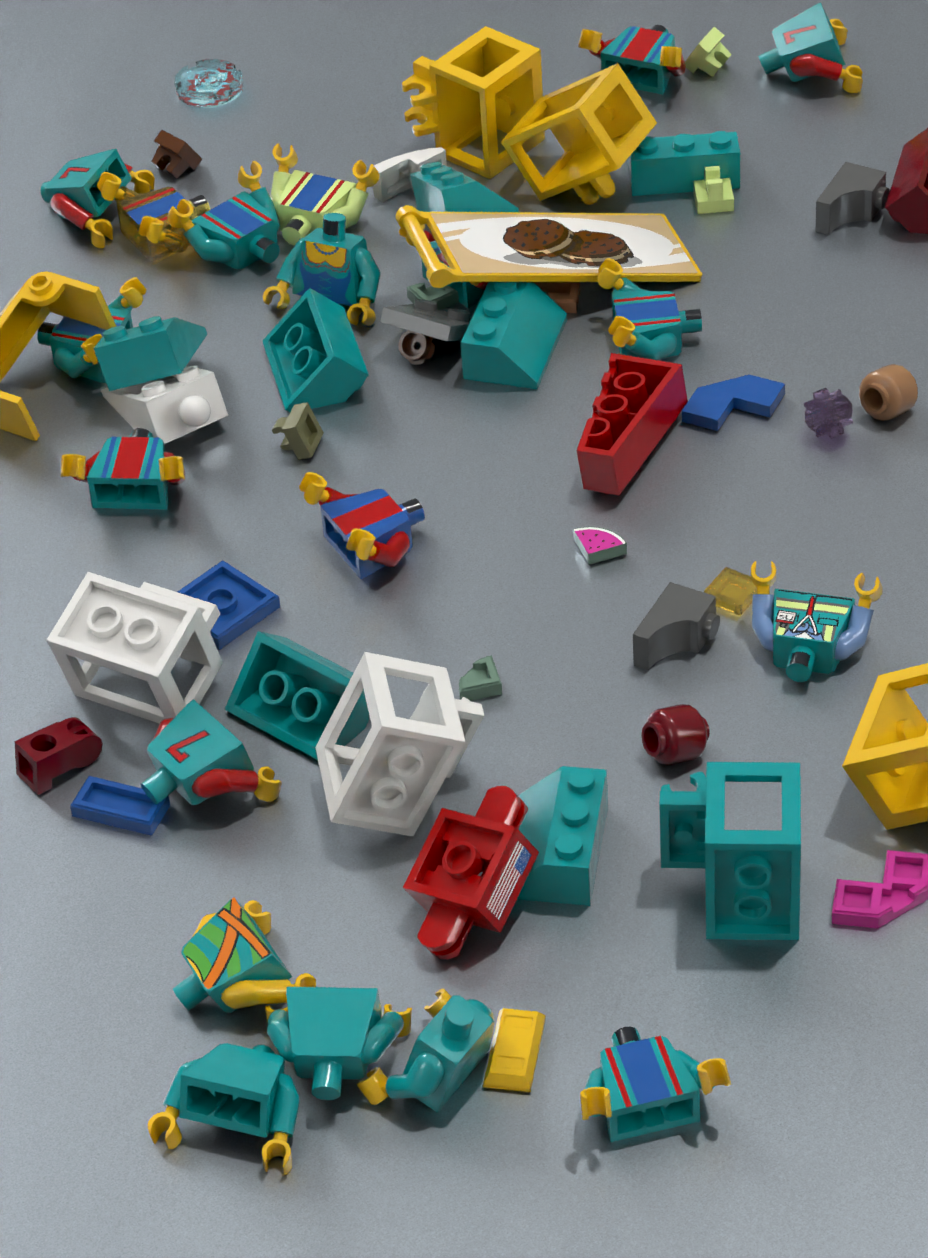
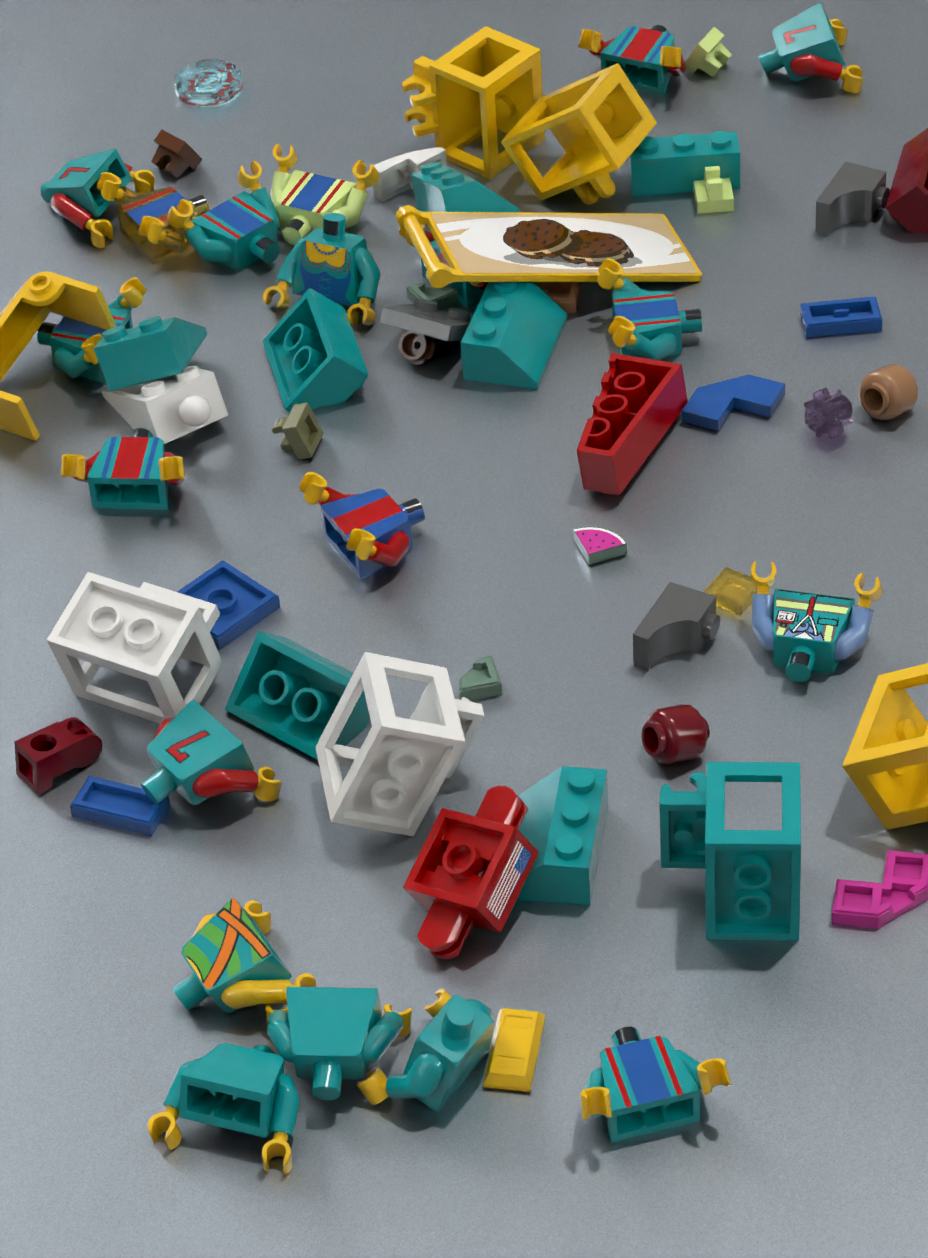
(841, 317): none -> blue tile

